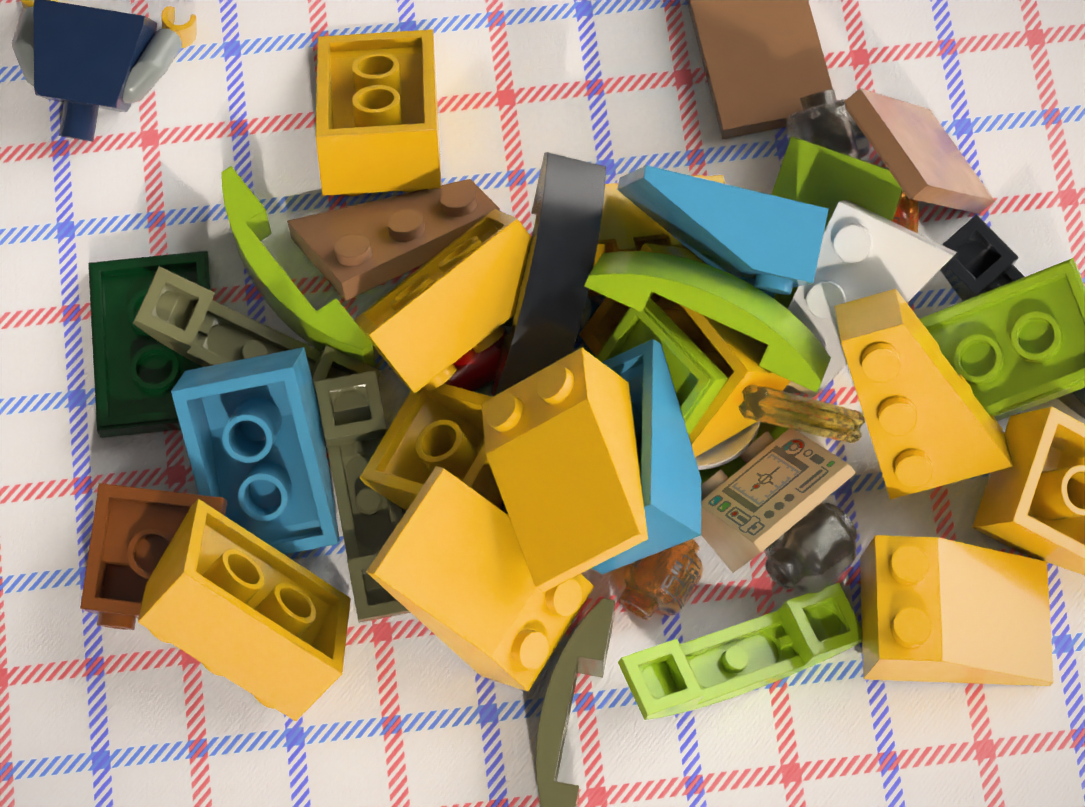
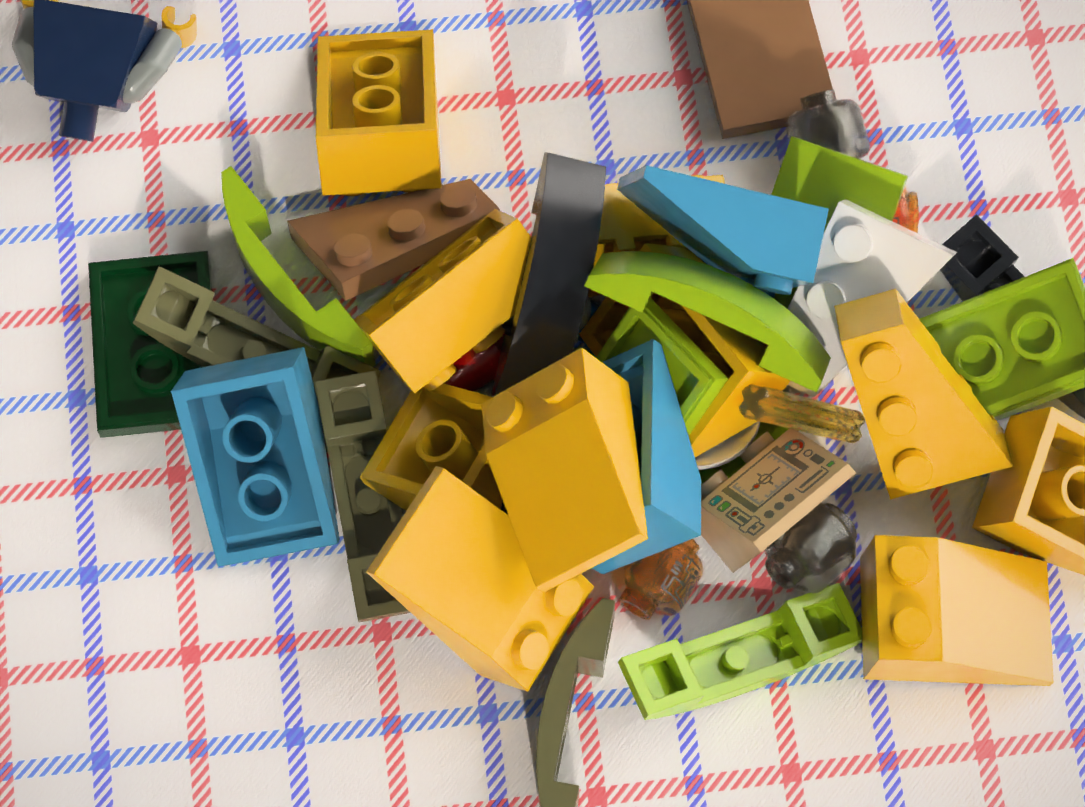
(127, 543): dark orange plate -> none
(247, 612): yellow slope -> none
(918, 152): tile -> none

